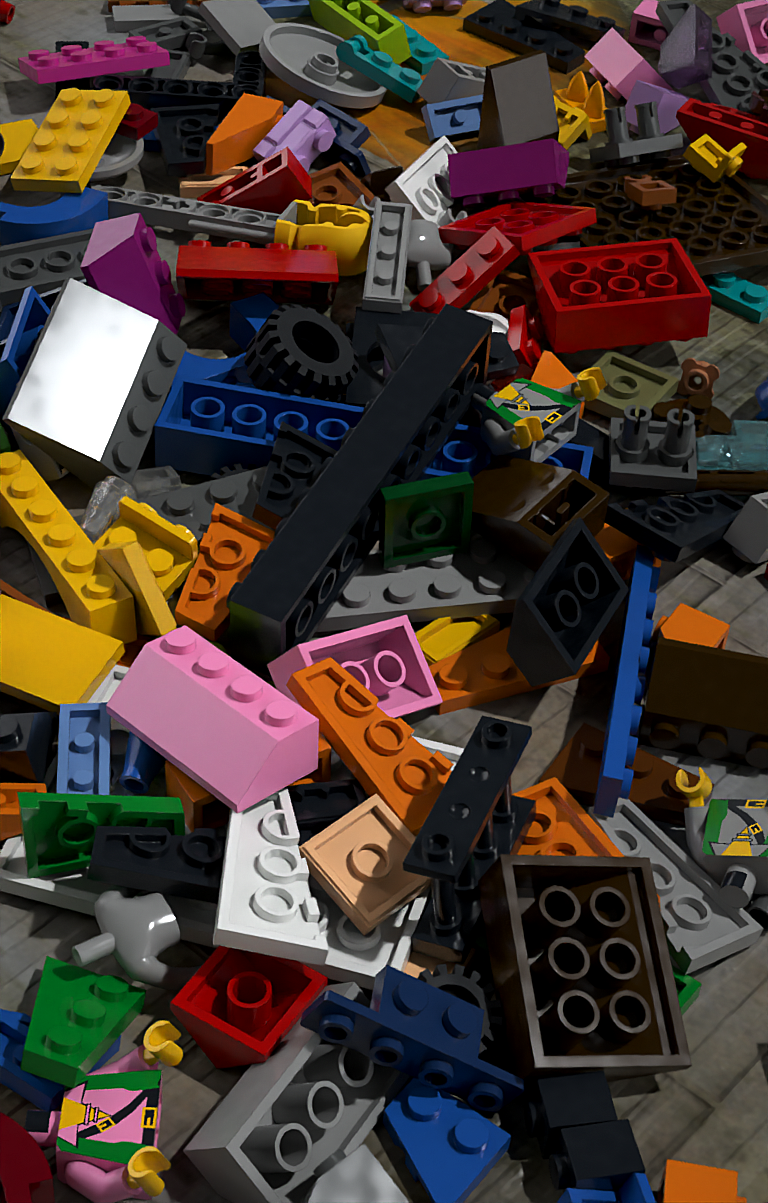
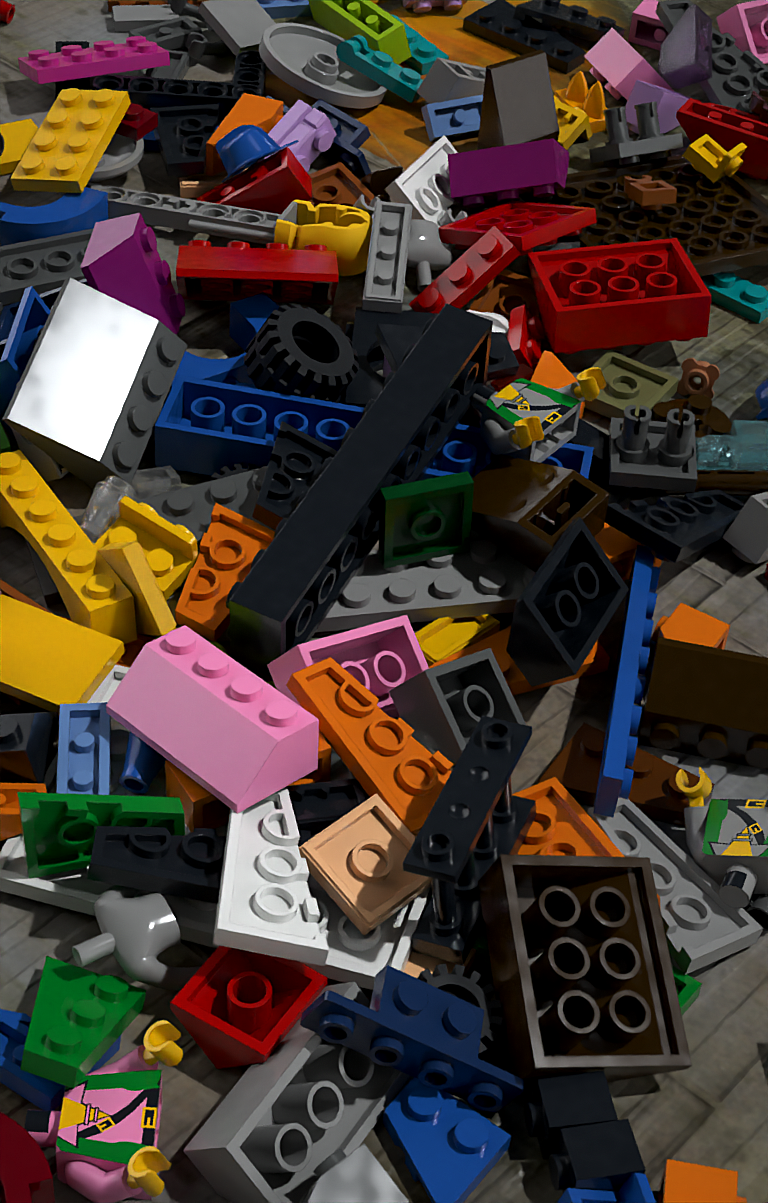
(245, 147): none -> blue piece
(450, 700): none -> dark grey slope

